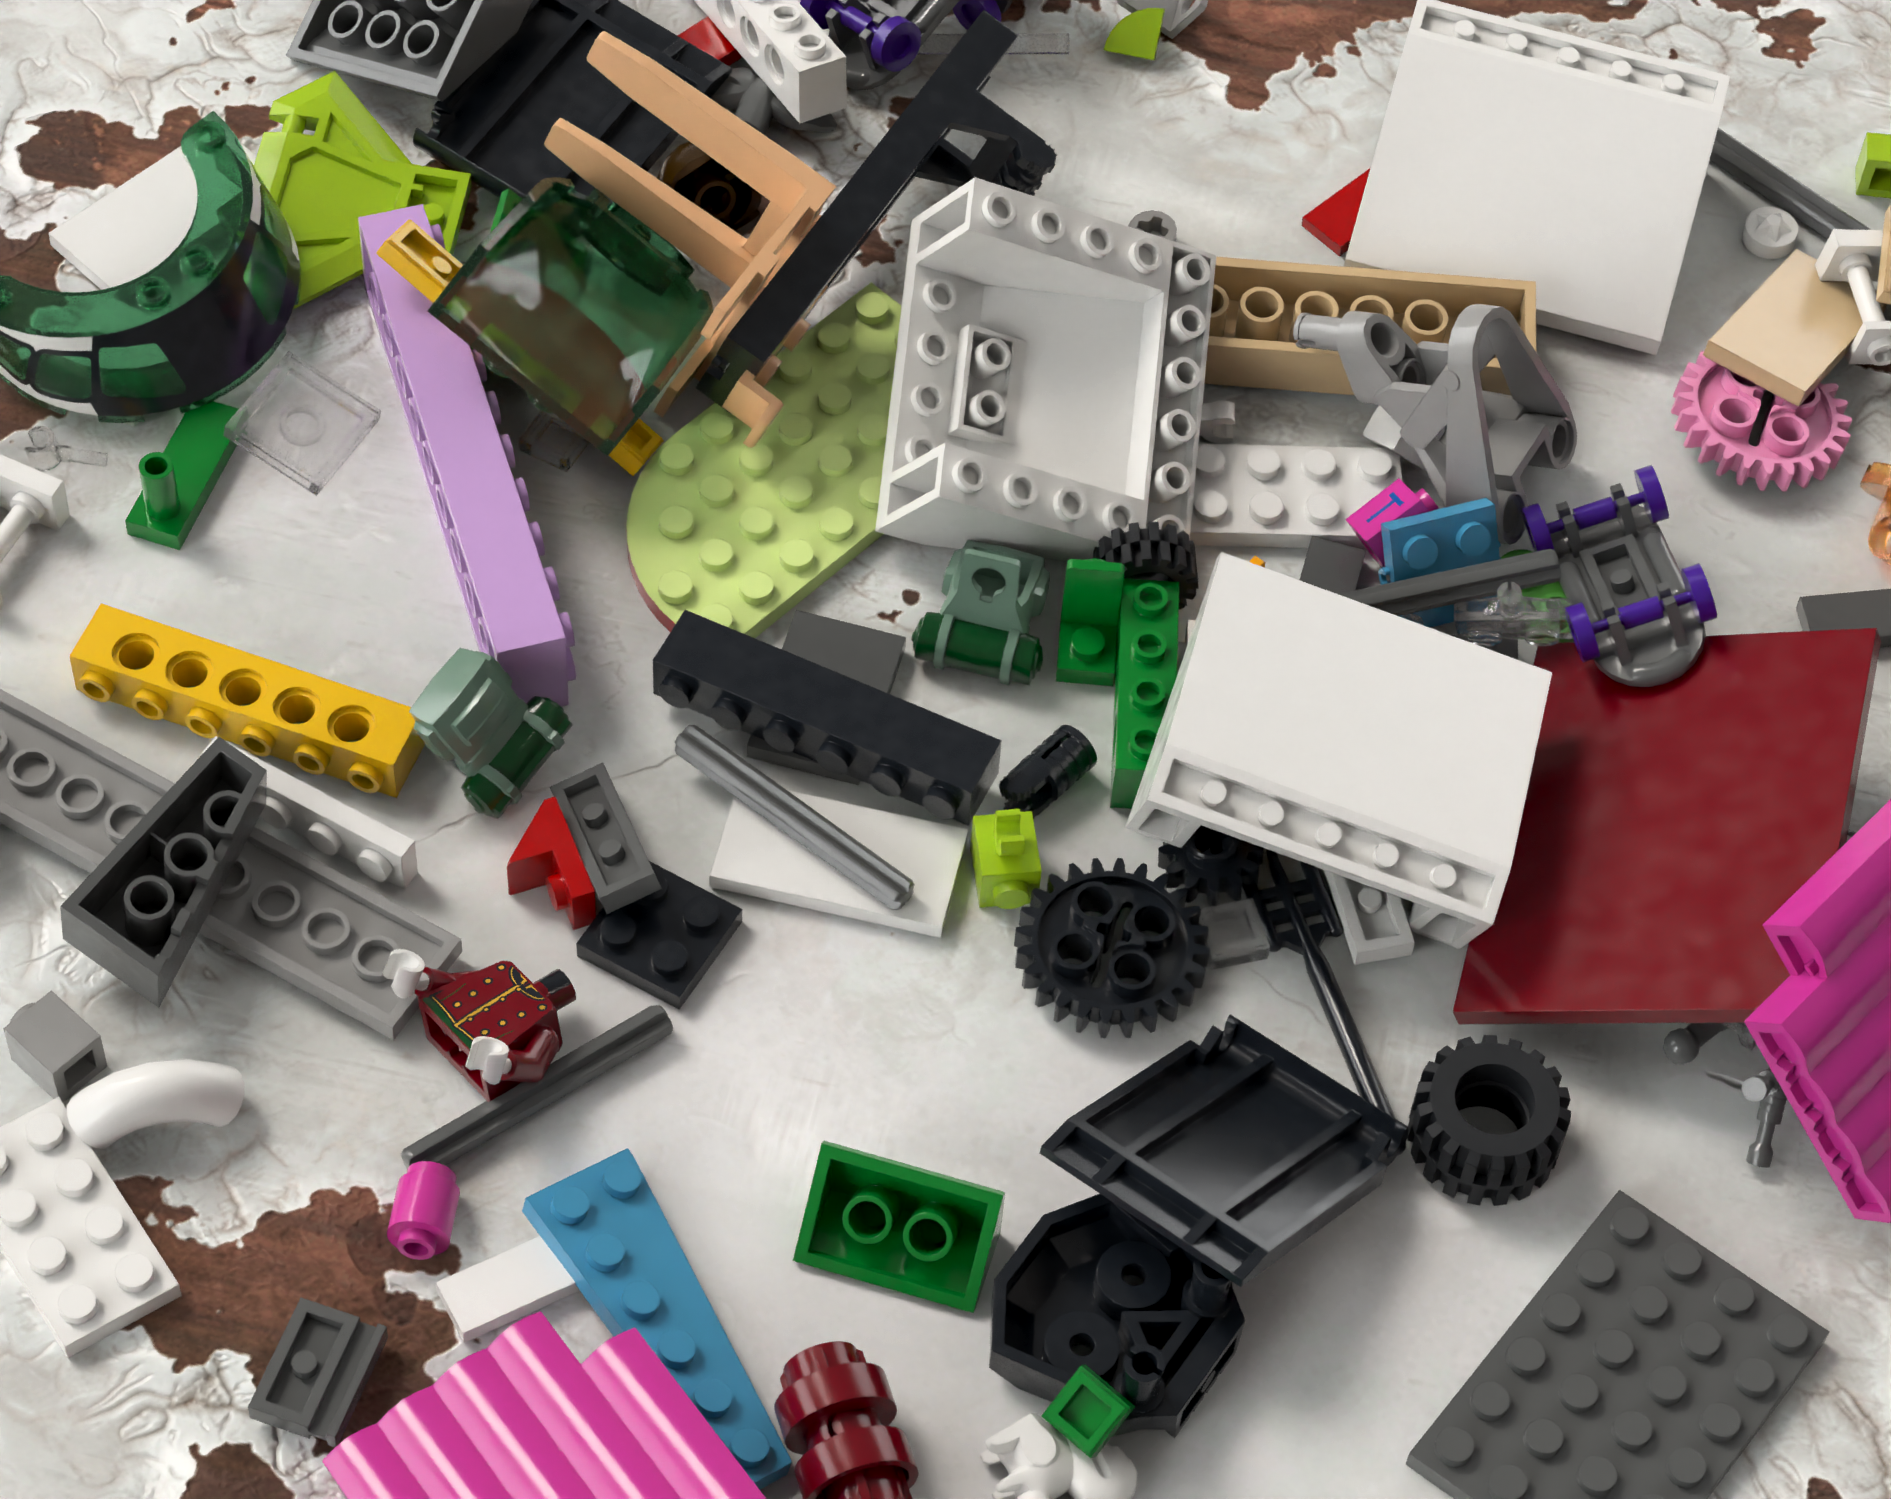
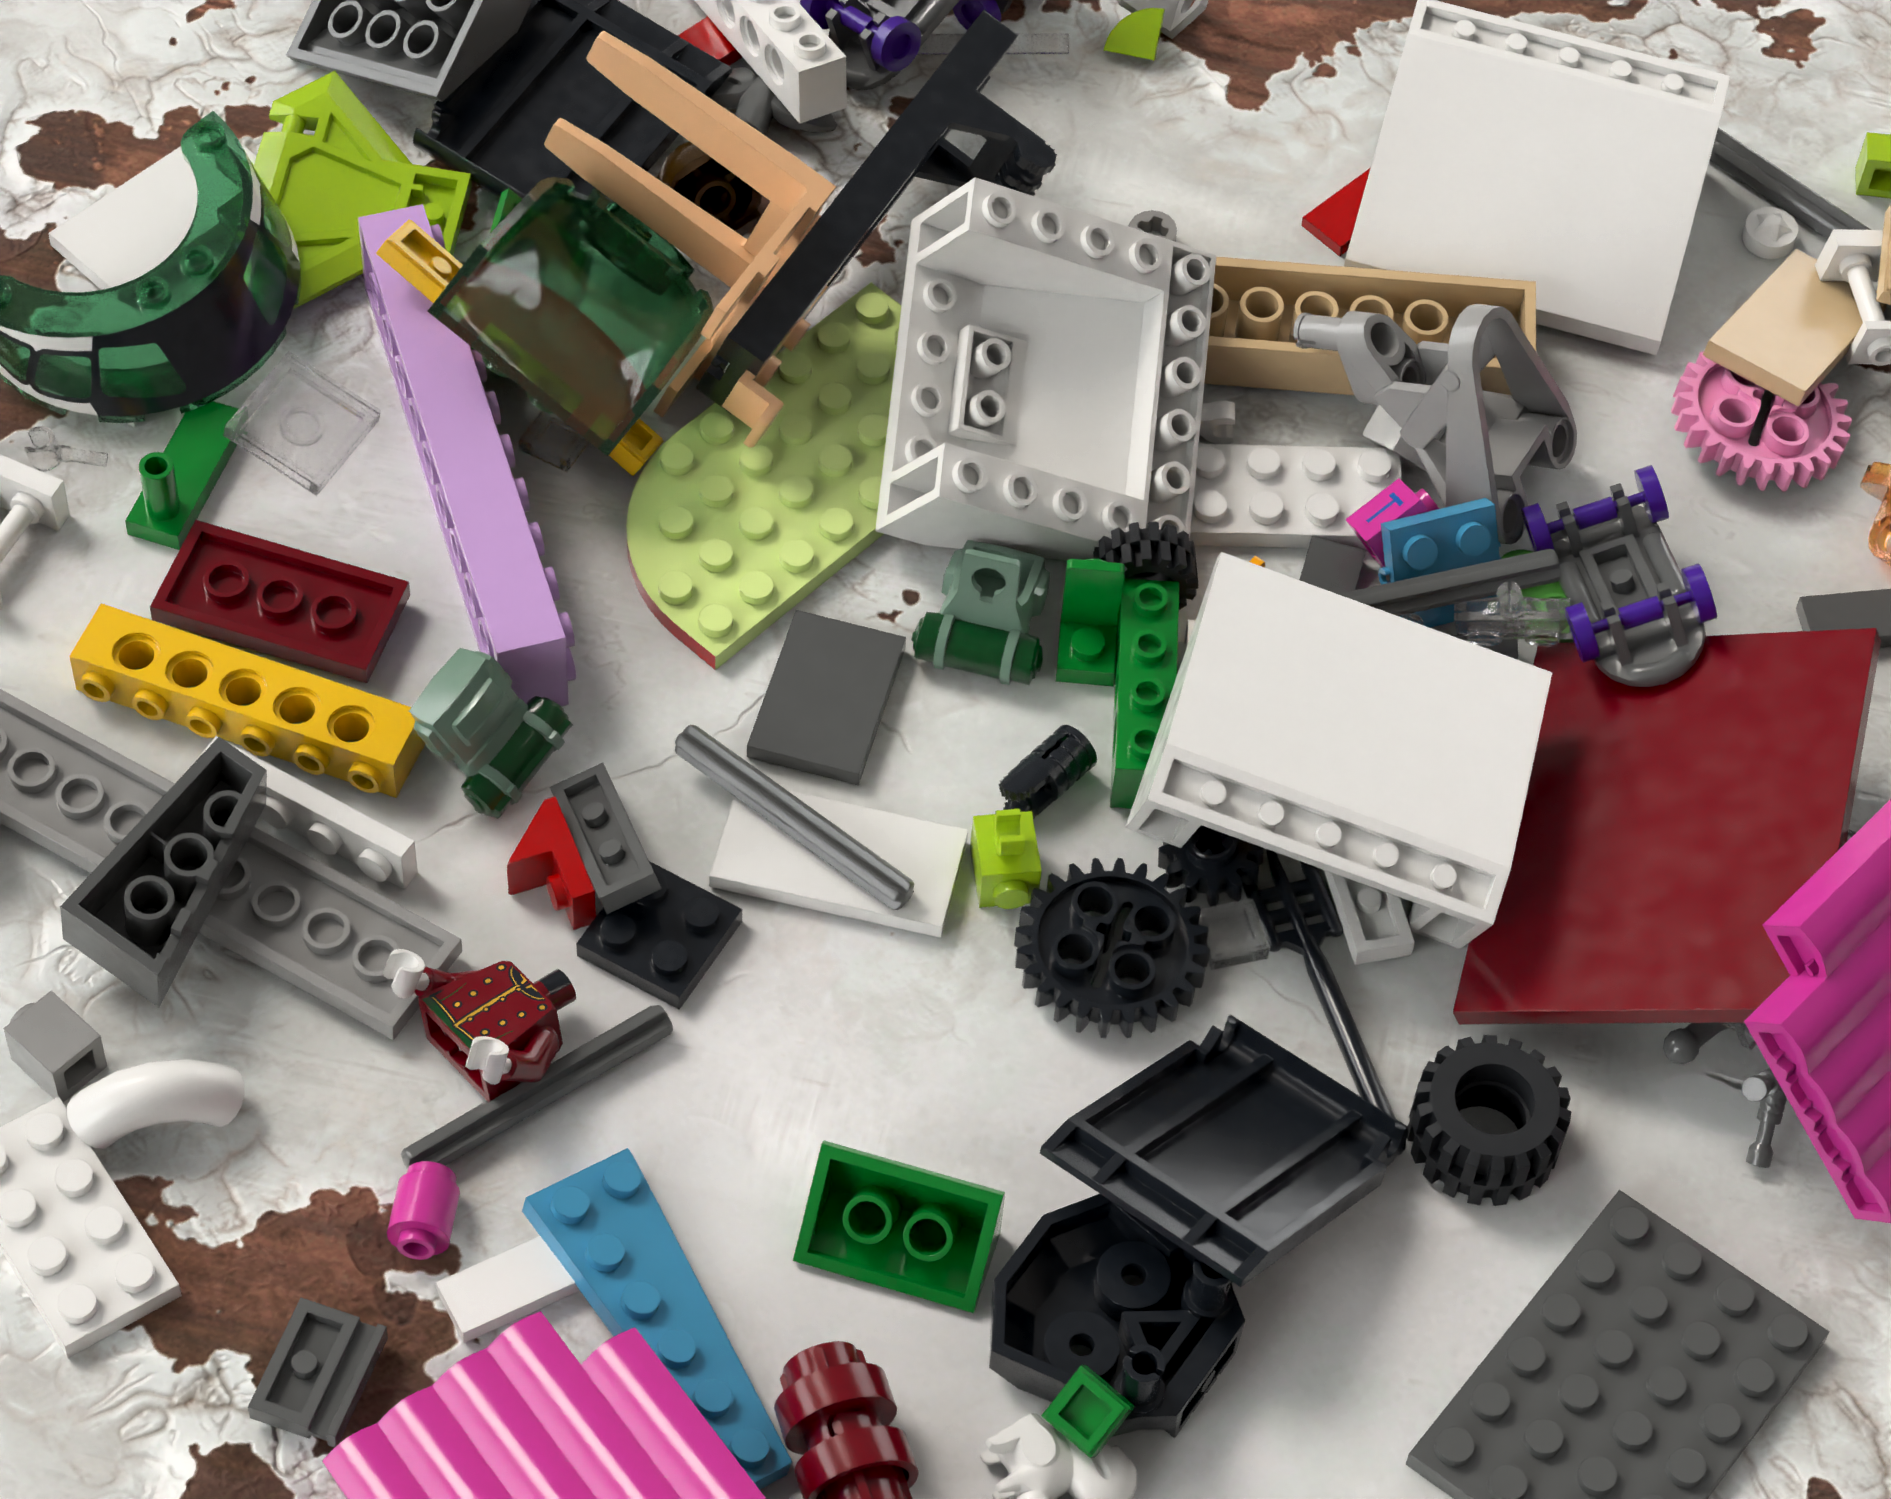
(280, 601): none -> dark red plate
(826, 717): black brick -> none

